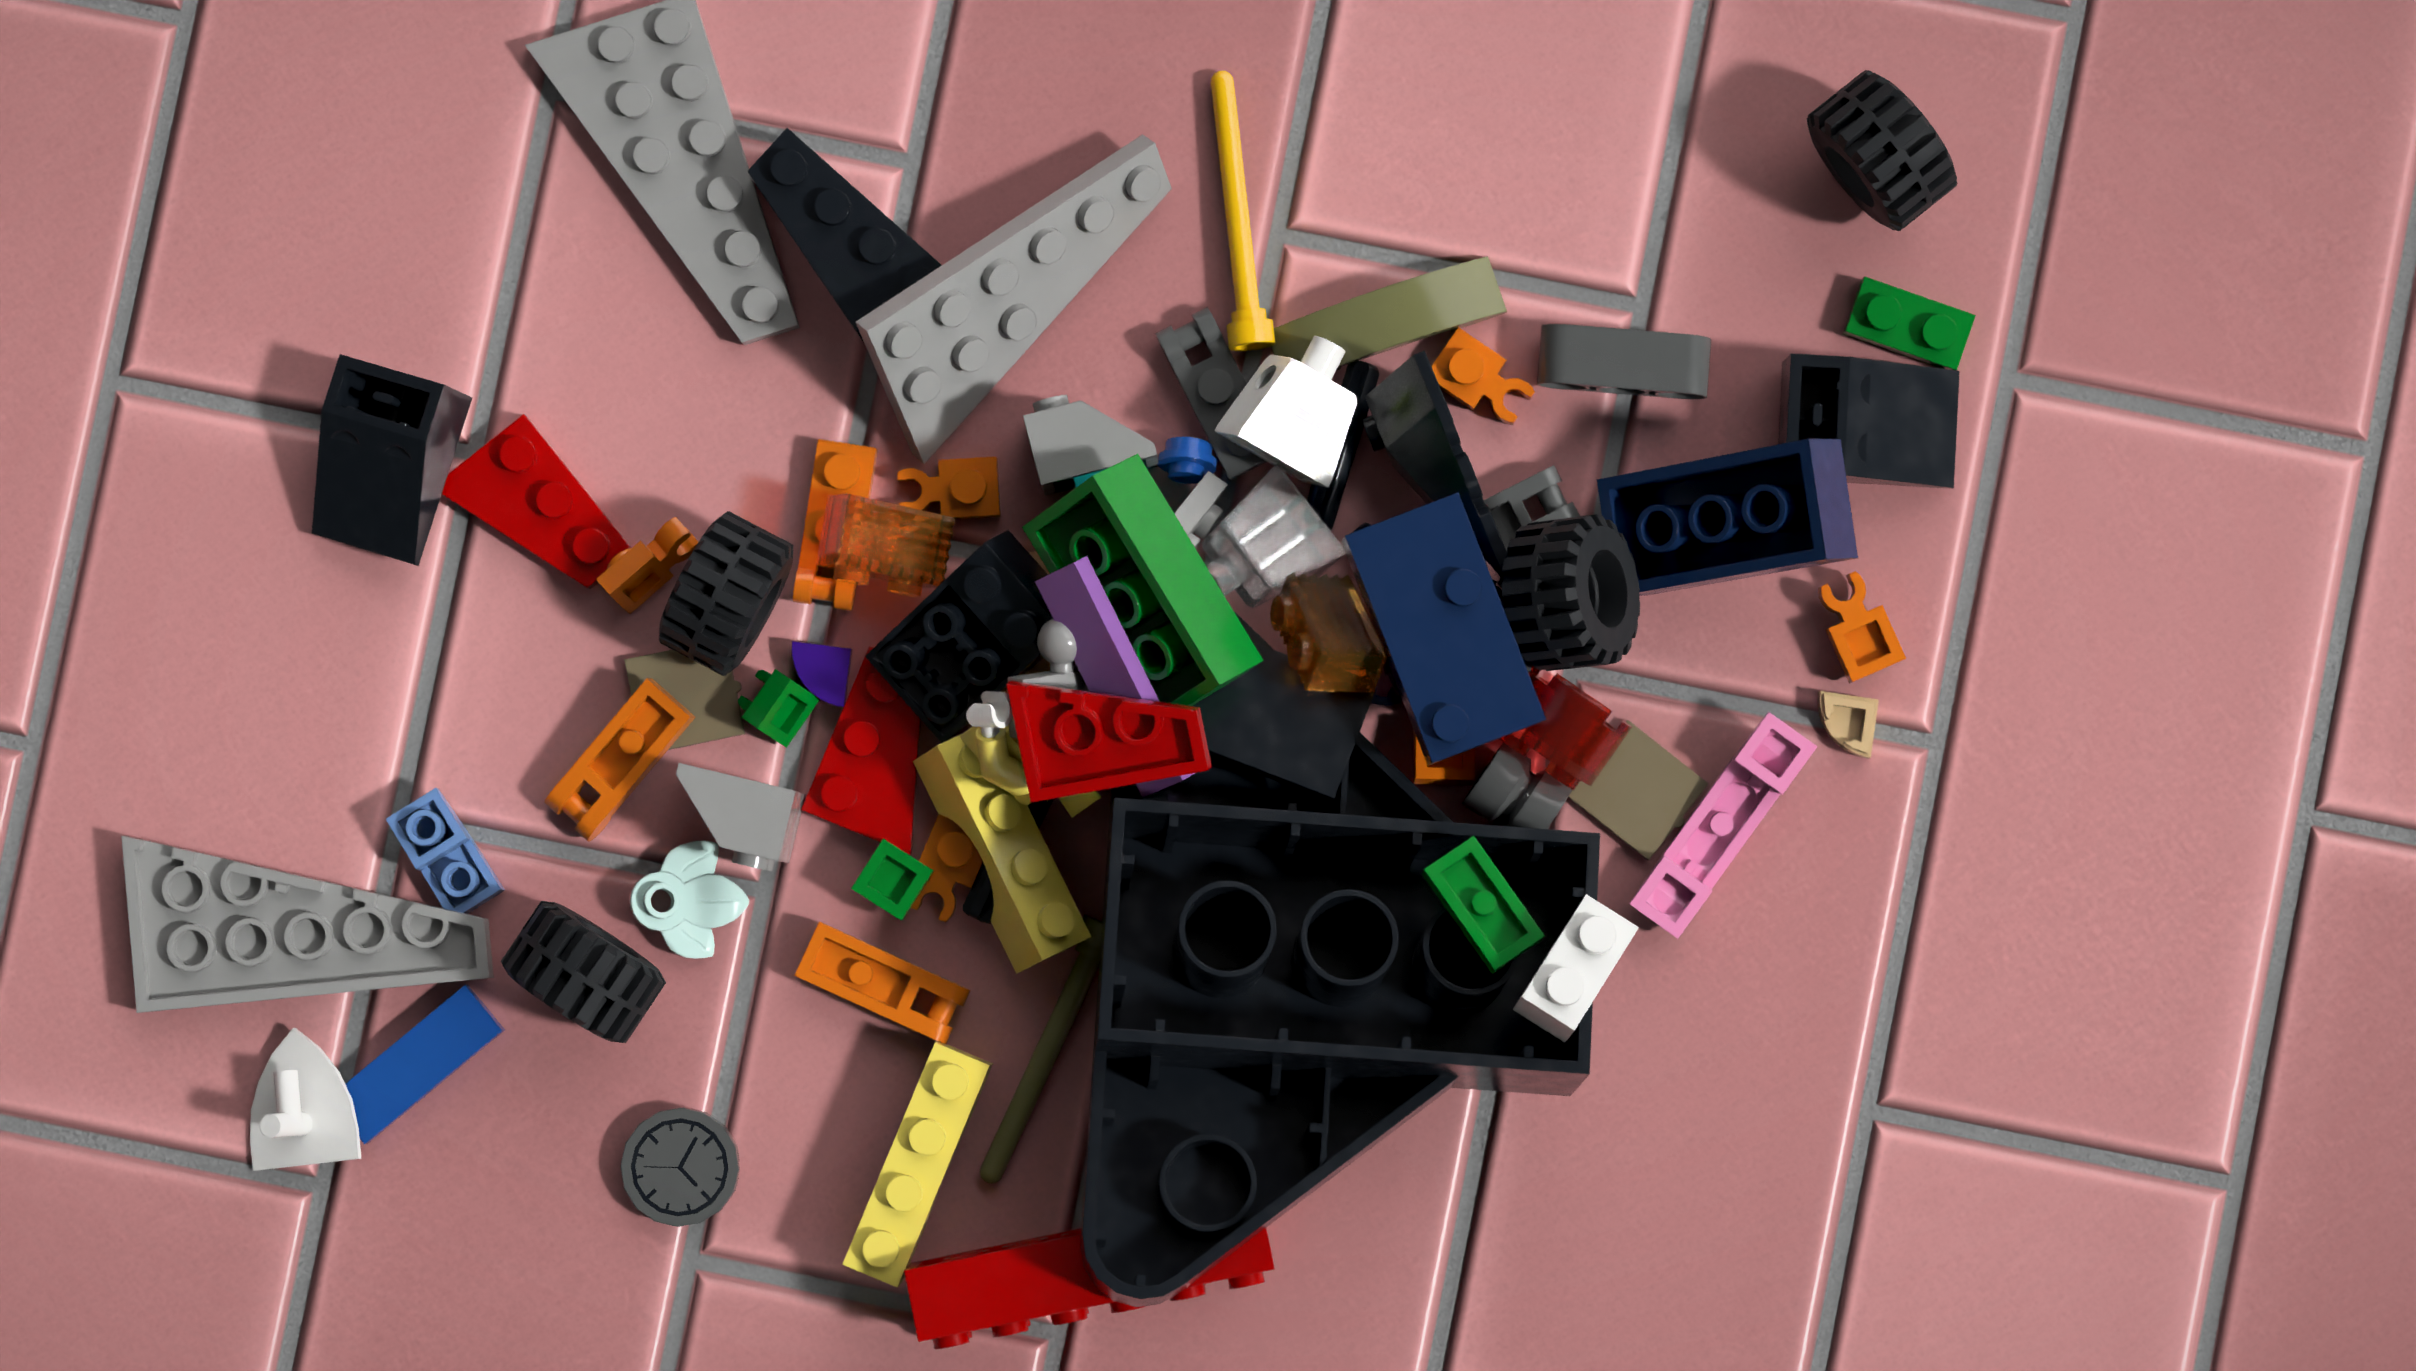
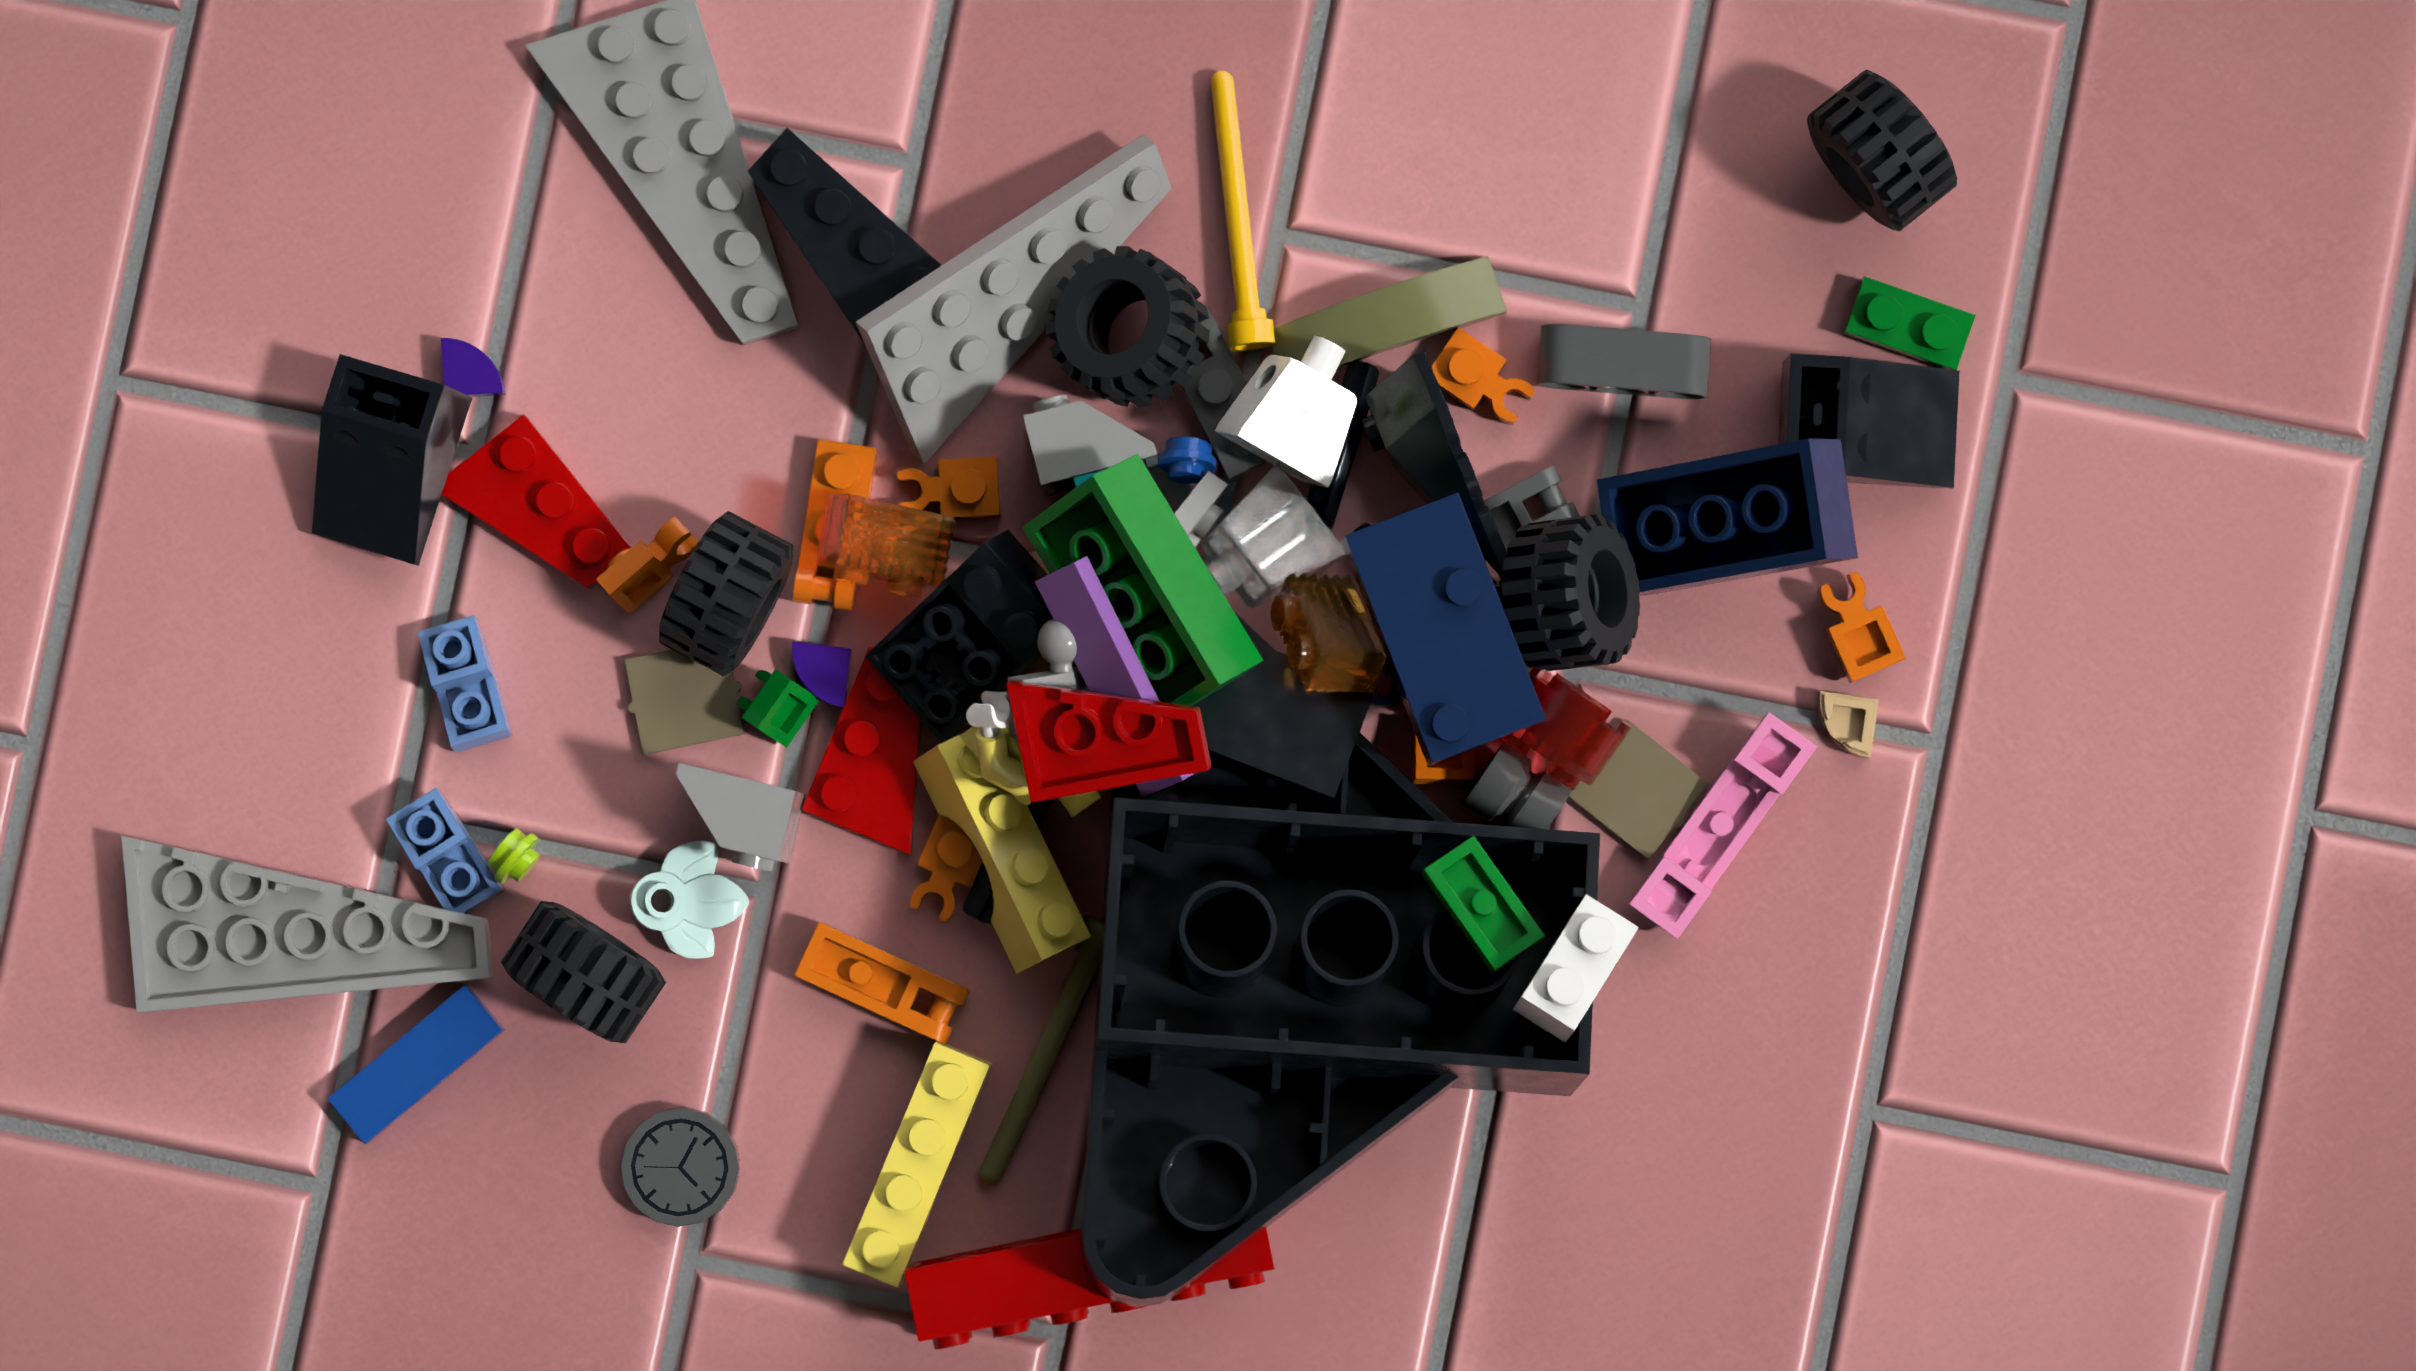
(302, 1109): white shield -> none
(464, 683): none -> medium blue slope
(469, 369): none -> dark purple tile
(514, 856): none -> lime plate
(620, 757): orange plate -> none
(892, 879): green tile -> none
(1095, 299): none -> black tyre

